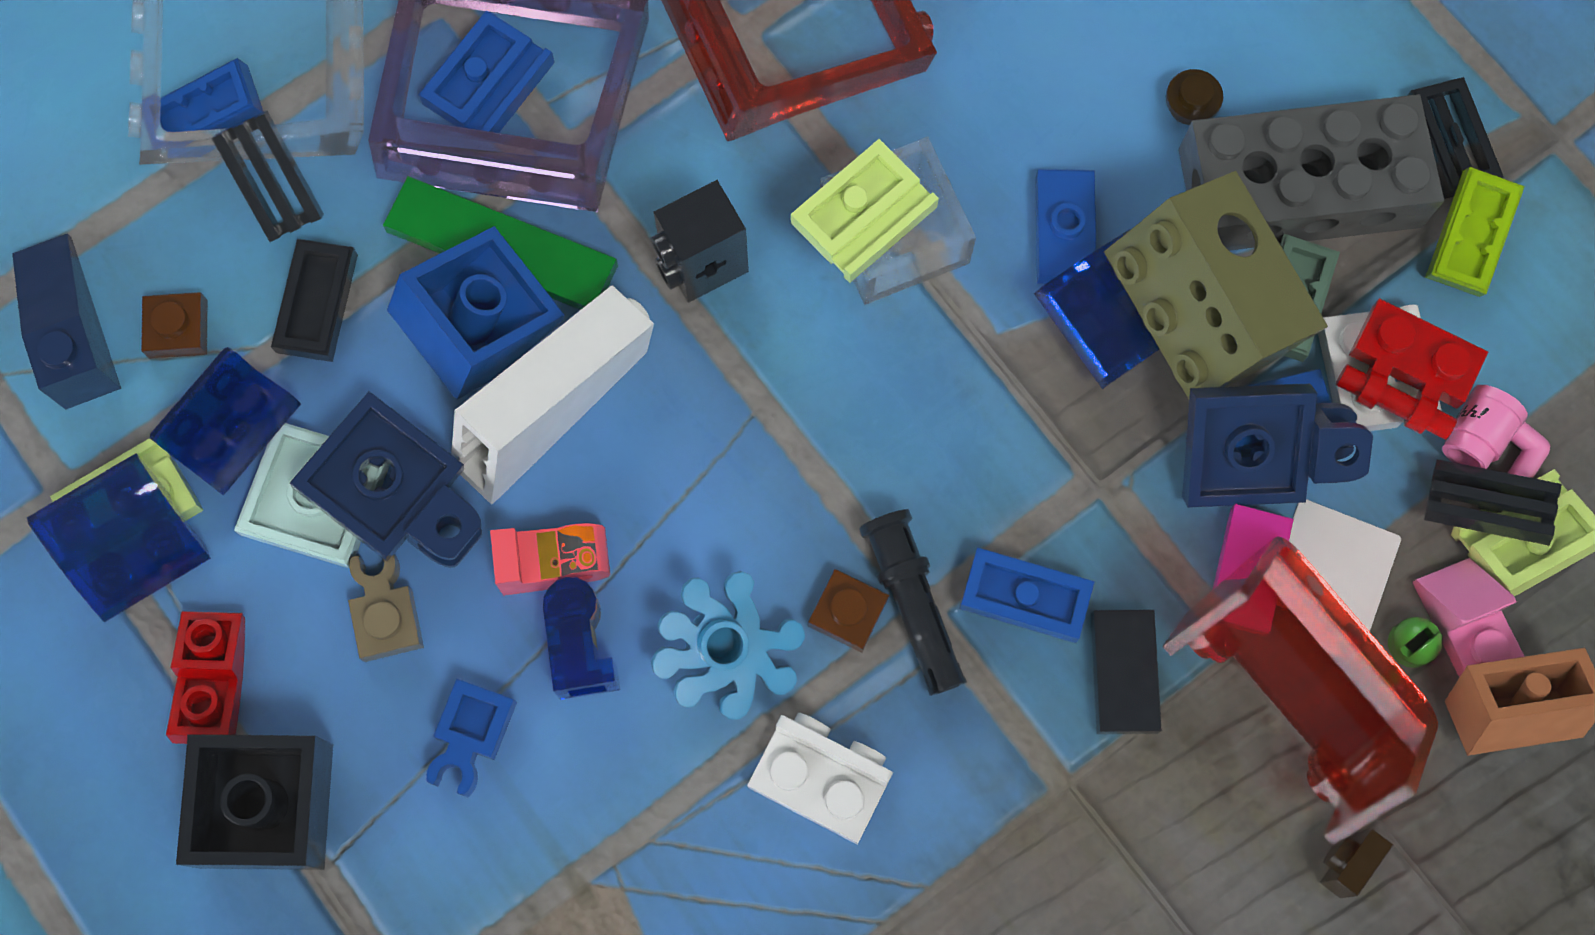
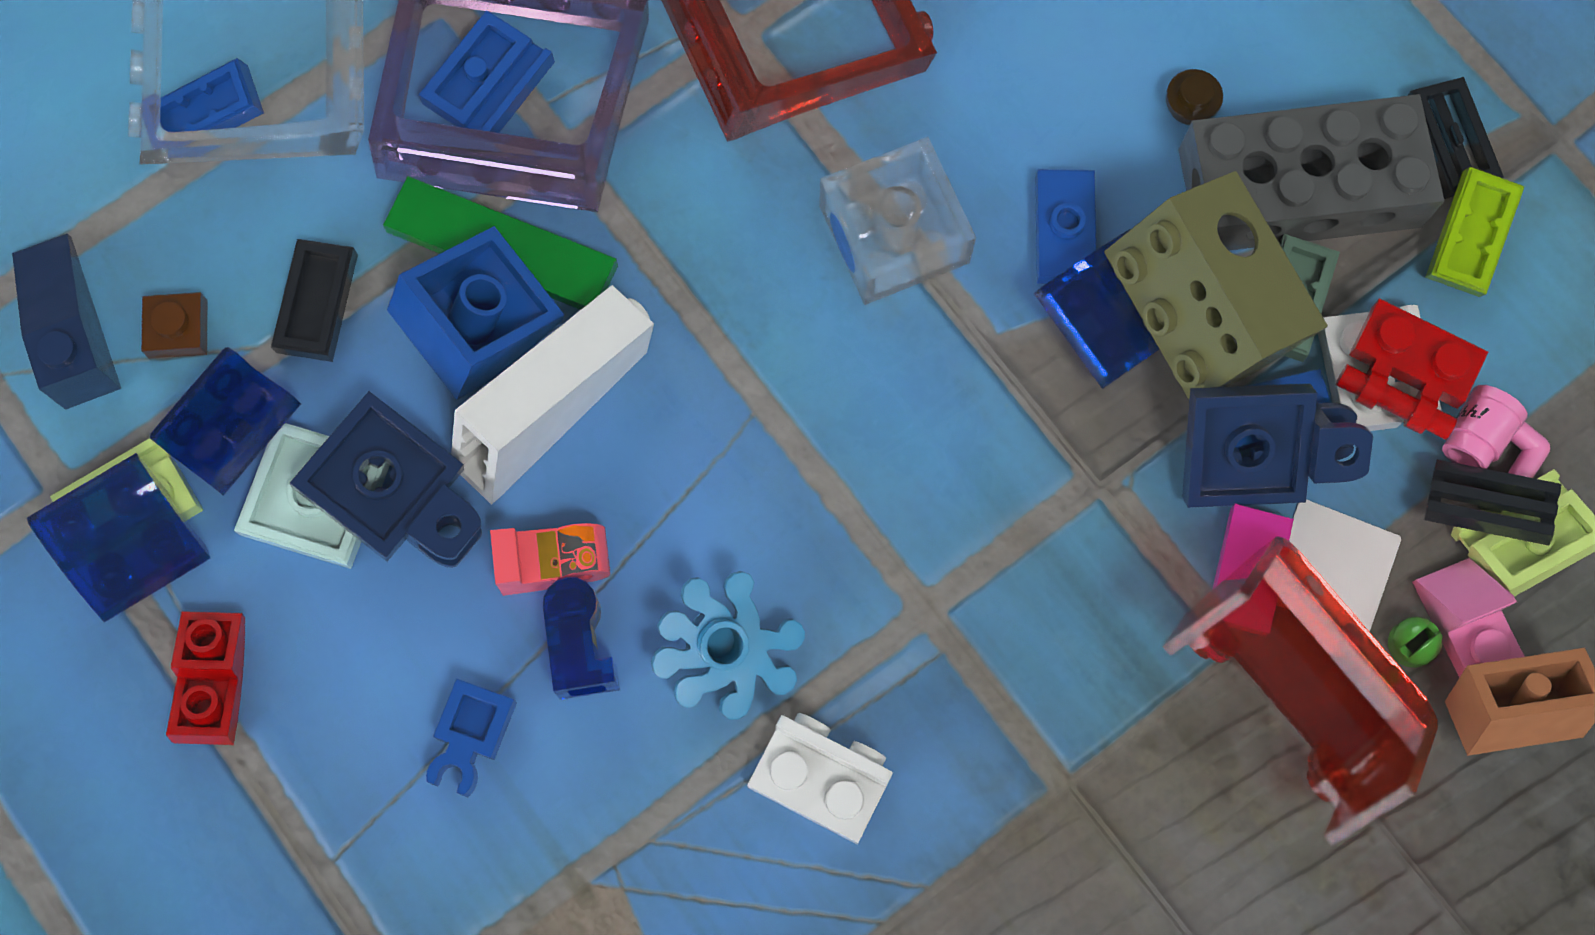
(248, 186): black tile -> none
(255, 802): black brick -> none
(385, 617): dark tan plate -> none
(700, 242): black brick -> none
(848, 610): reddish brown plate -> none
(864, 210): yellowish green plate -> none
(905, 575): black pin -> none
(1027, 595): blue plate -> none
(1125, 672): black tile -> none
(1354, 862): dark brown plate -> none

